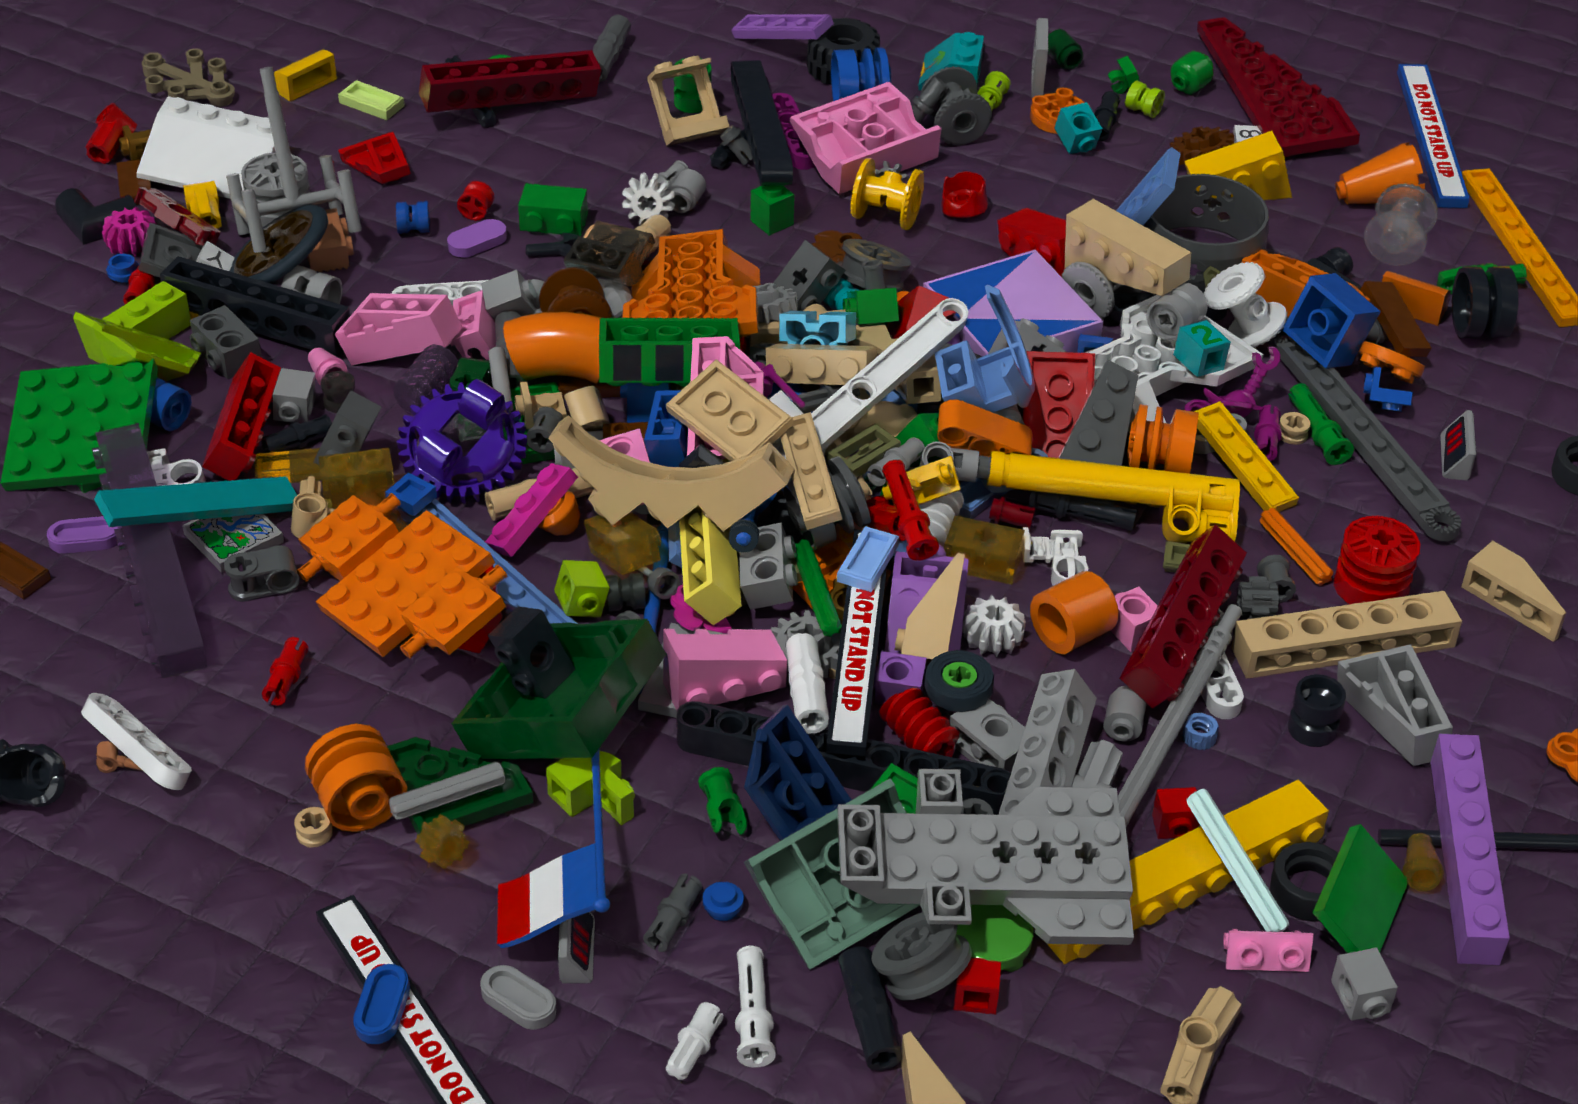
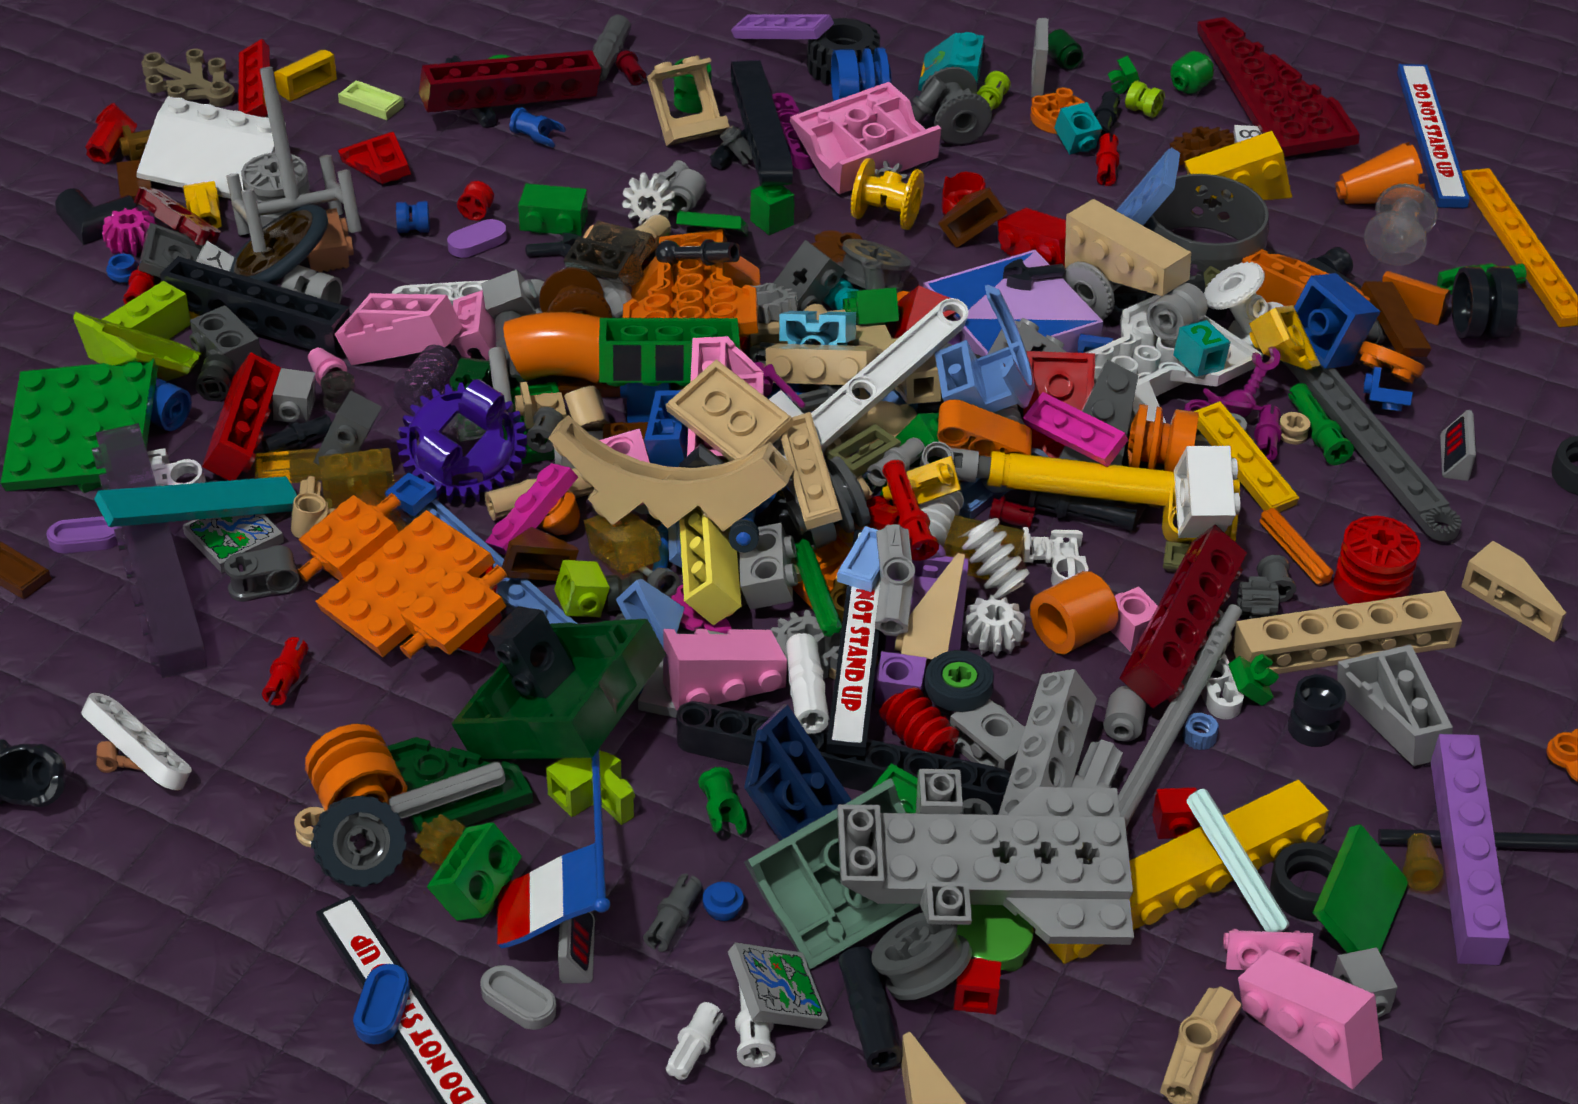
(215, 377): none -> pearl dark grey wheel
(250, 82): none -> red plate
(339, 855): none -> black wheel
(474, 872): none -> green brick
(534, 126): none -> blue piece
(537, 556): none -> reddish brown slope
(628, 63): none -> dark red pin
(647, 602): none -> medium blue slope
(701, 222): none -> green tile
(708, 252): none -> black pin
(777, 986): none -> light grey tile
(894, 596): none -> light grey piece
(972, 216): none -> reddish brown slope
(994, 558): none -> white piece
(1021, 277): none -> black bar
(1075, 429): none -> dark pink plate
(1107, 159): none -> red pin
(1205, 490): none -> white brick
(1254, 677): none -> green tile
(1284, 331): none -> yellow slope
(1315, 1014): none -> bright pink wedge

